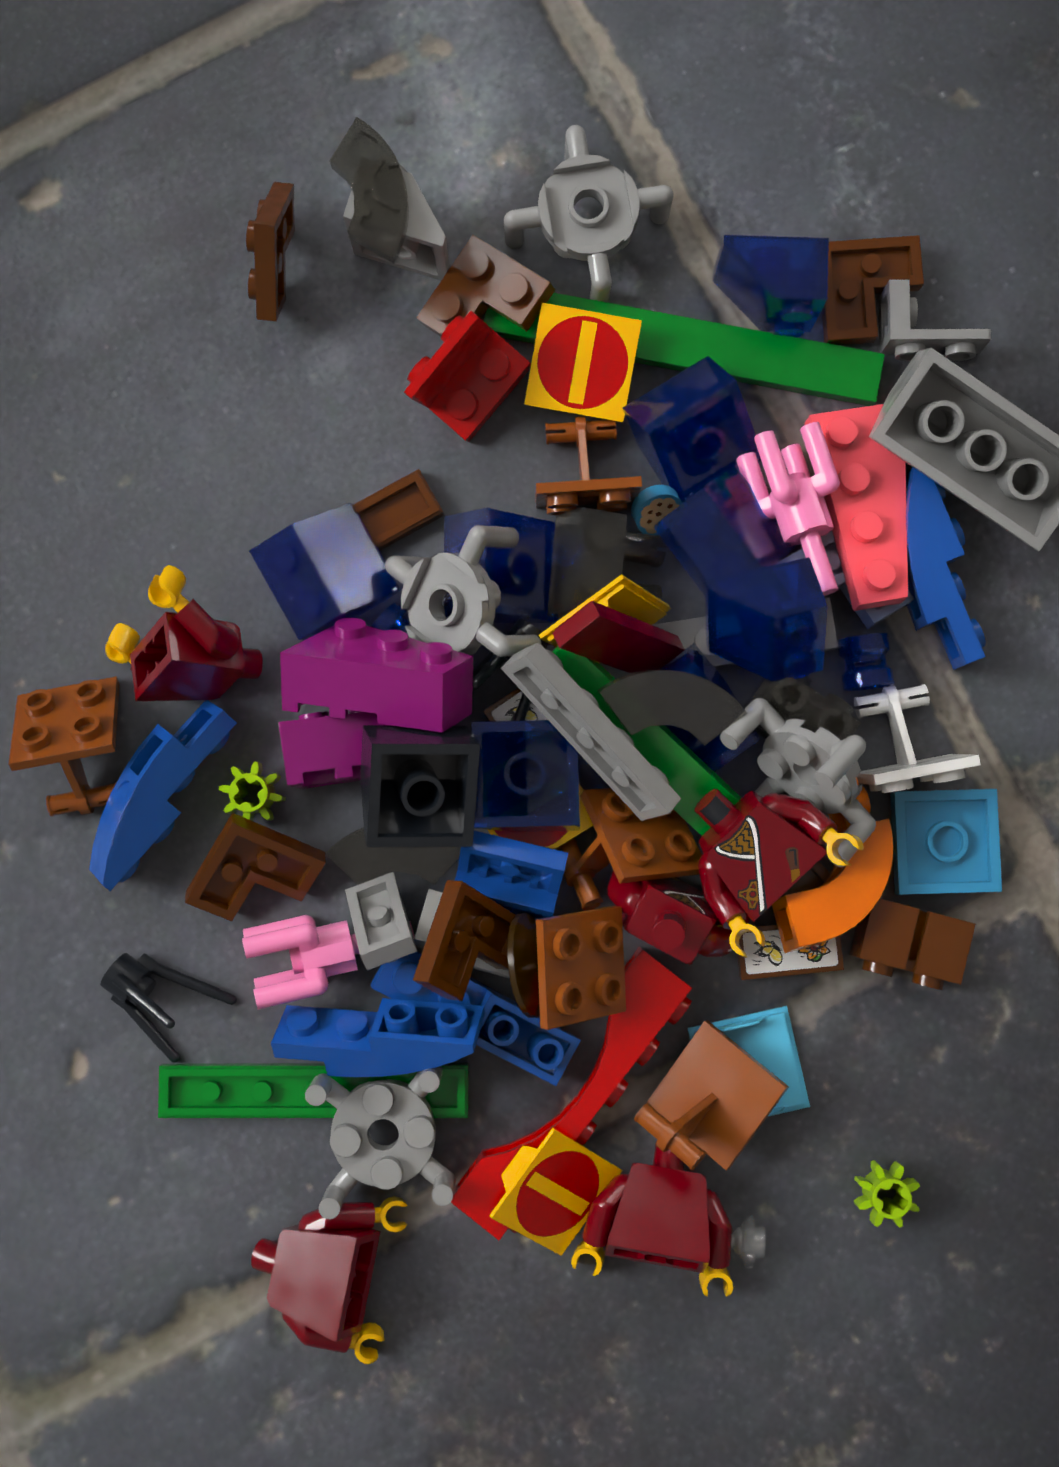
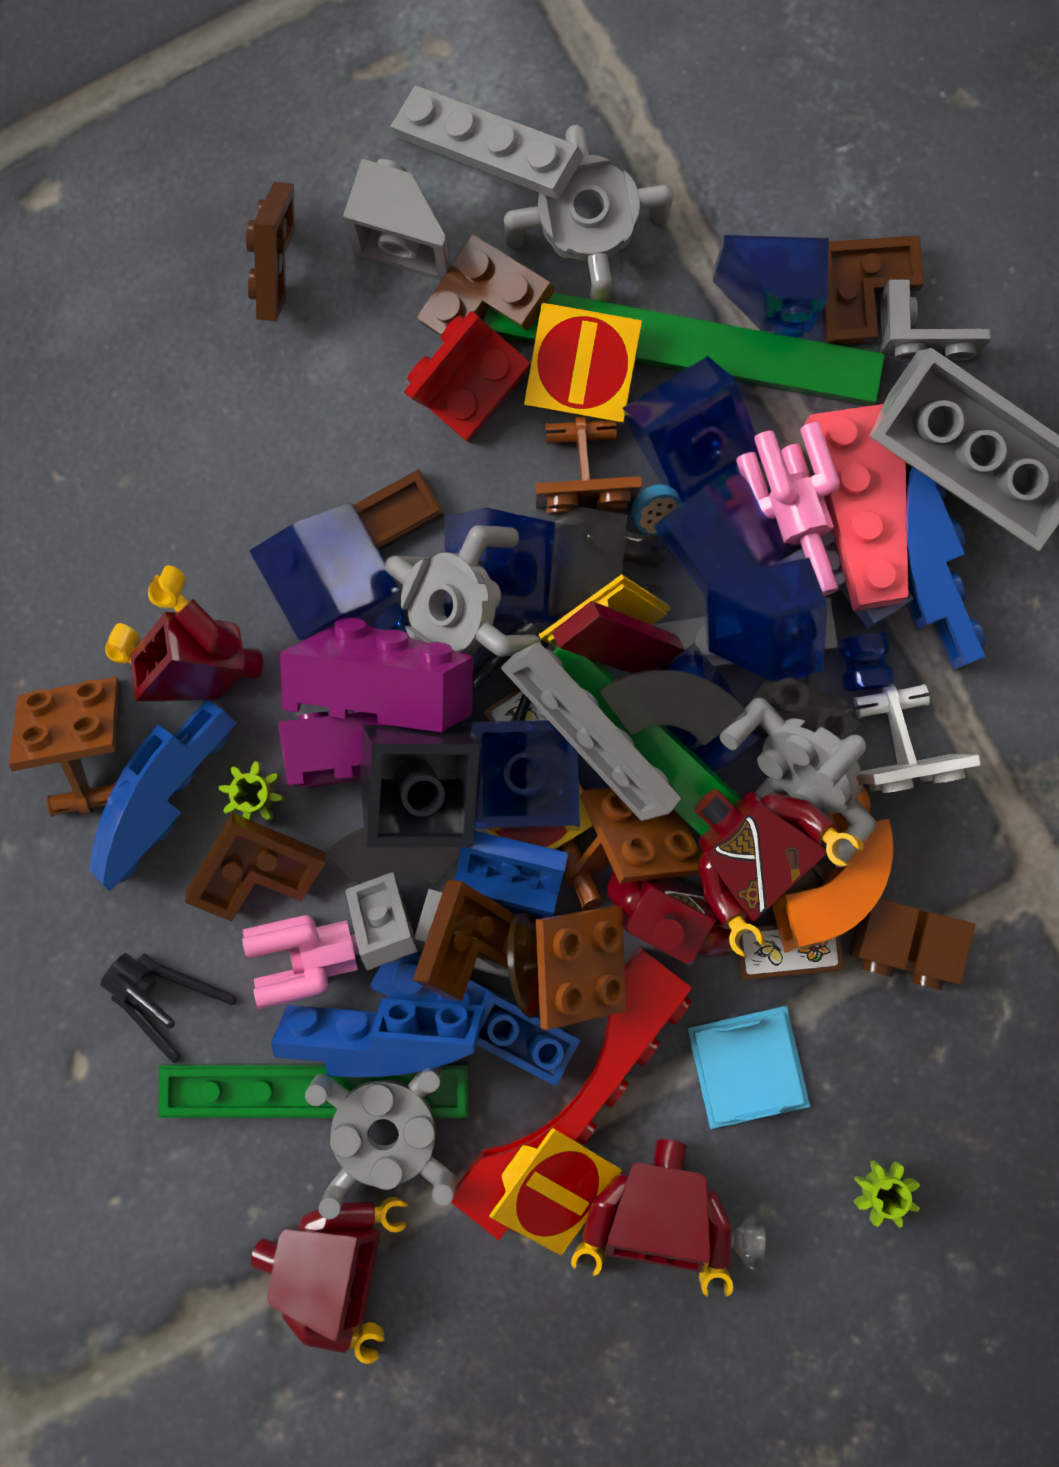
(377, 189): clear smoke tile -> none
(487, 142): none -> light grey plate
(710, 1100): dark orange plate -> none
(946, 841): dark azure plate -> none

